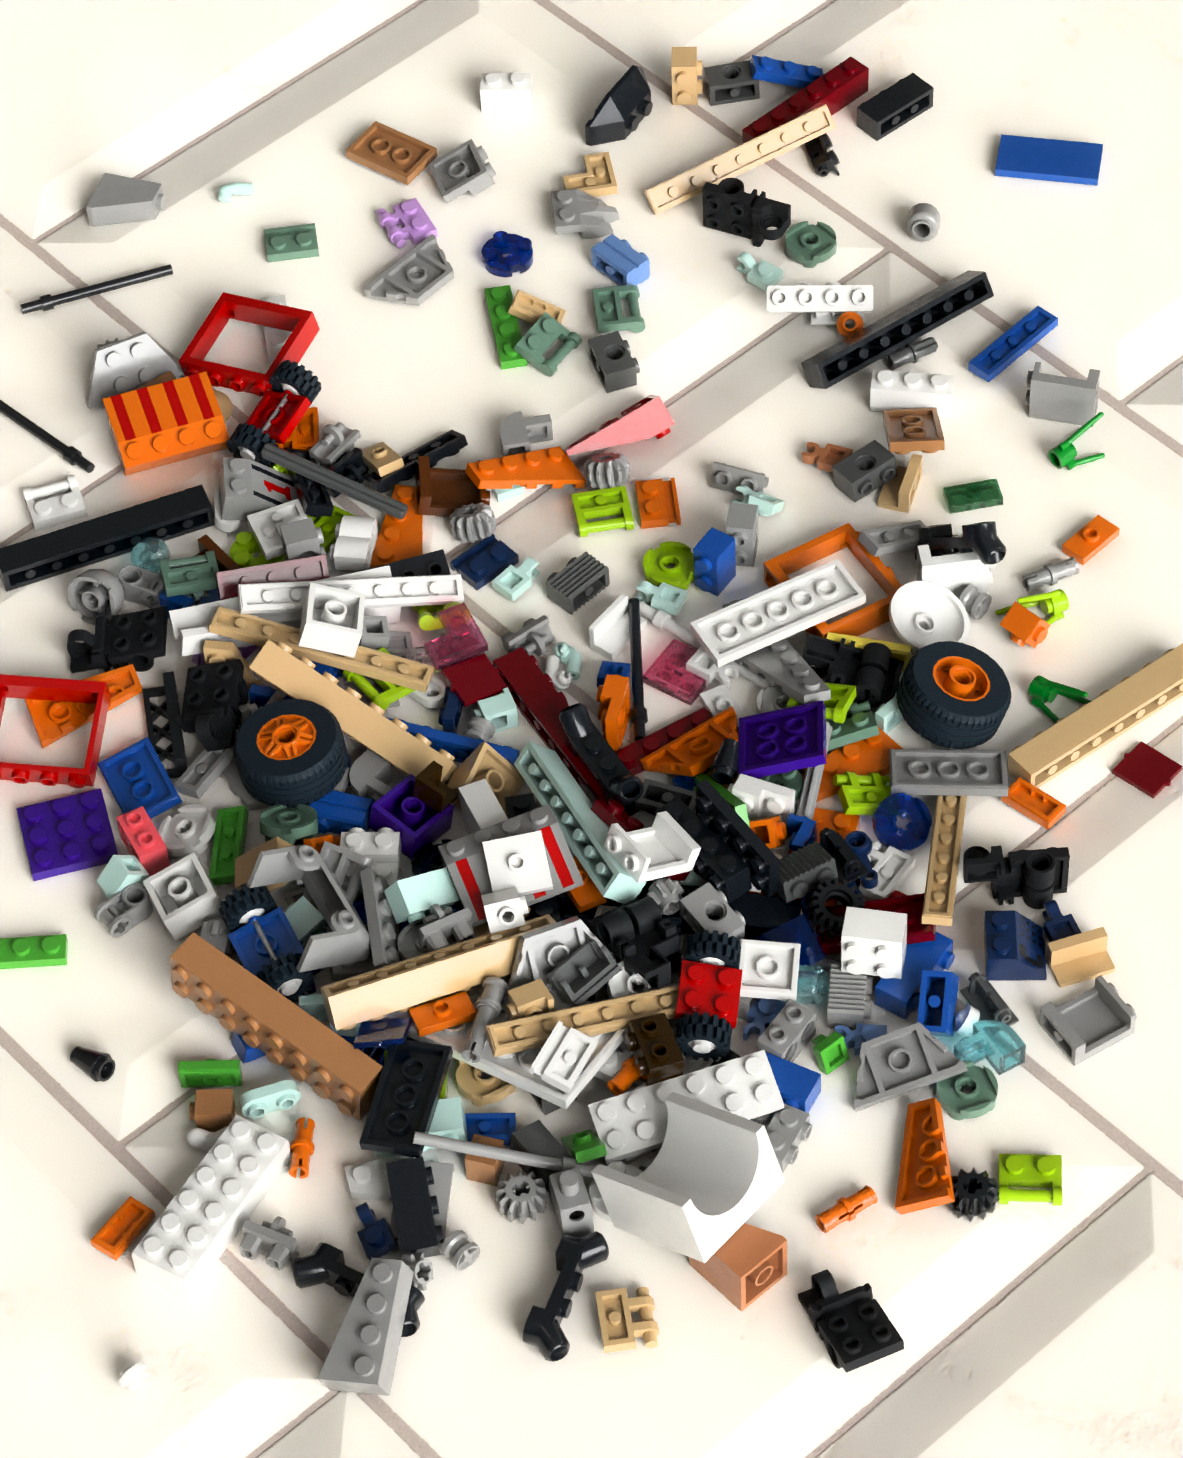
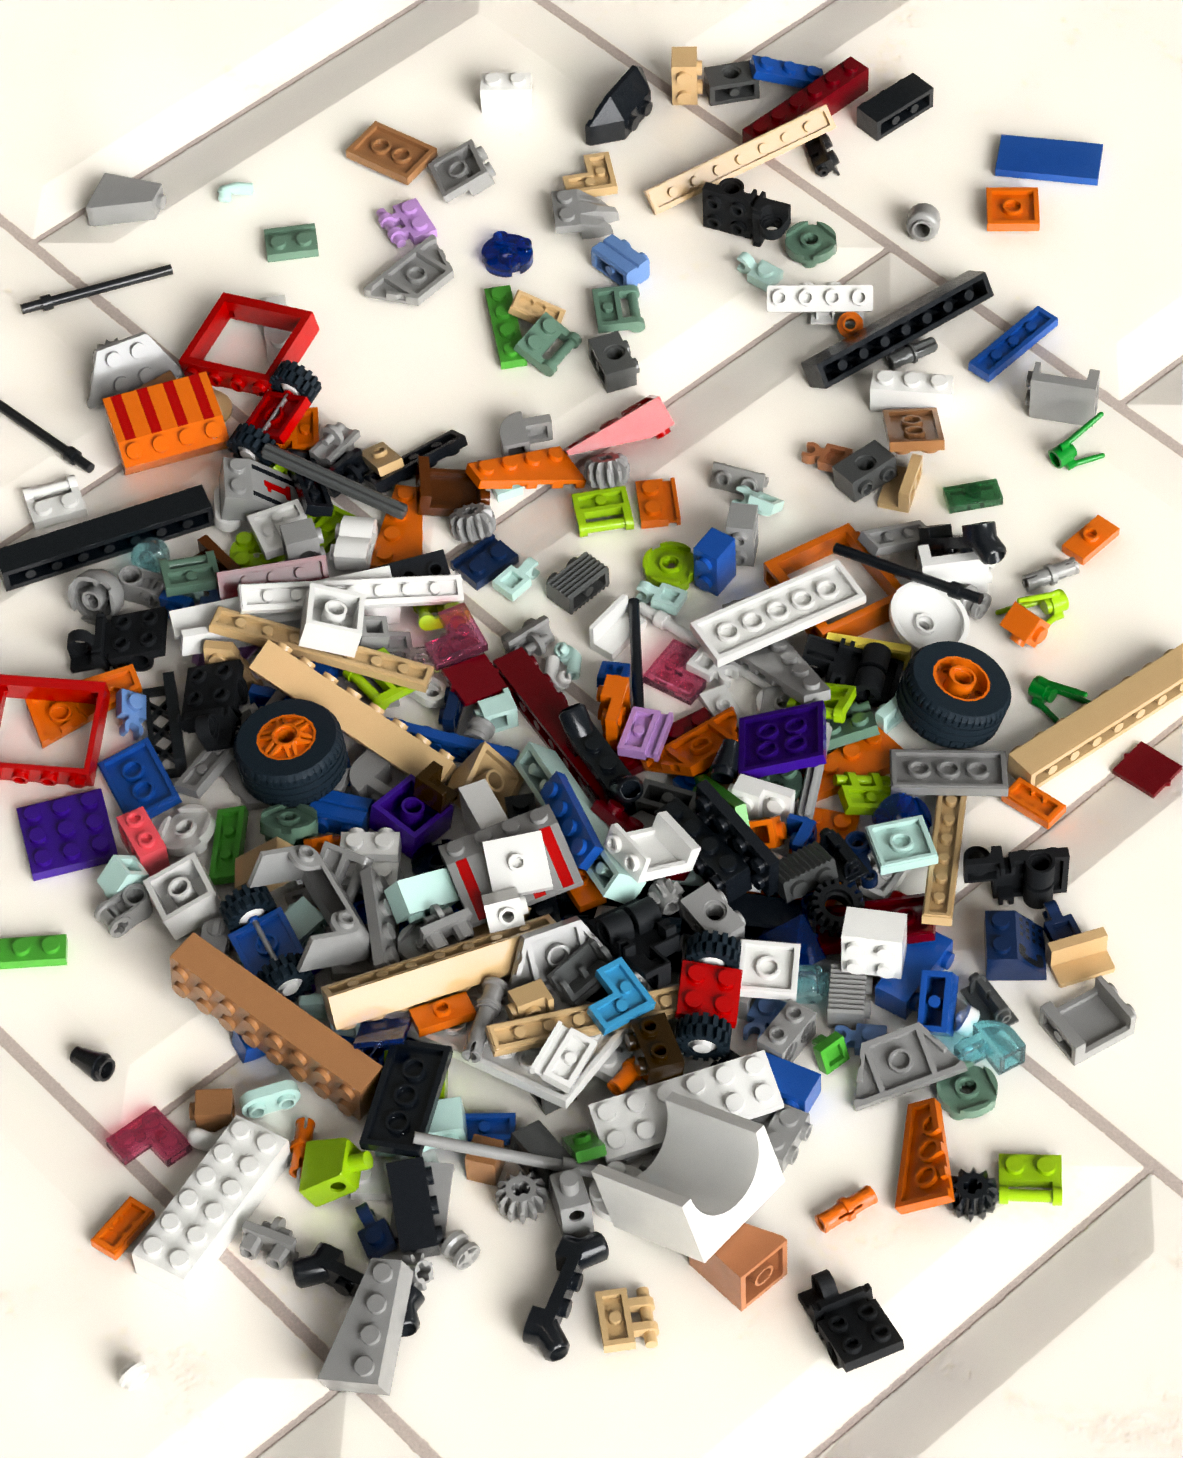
(132, 709): none -> medium blue plate
(151, 1132): none -> clear pink plate
(210, 1073): bright green plate -> none
(332, 1169): none -> lime torso
(481, 1090): tan plate -> none
(572, 820): none -> blue plate
(626, 997): none -> dark azure plate
(645, 734): none -> lavender plate
(901, 845): none -> light aqua plate
(953, 589): none -> black bar
(1012, 209): none -> orange plate

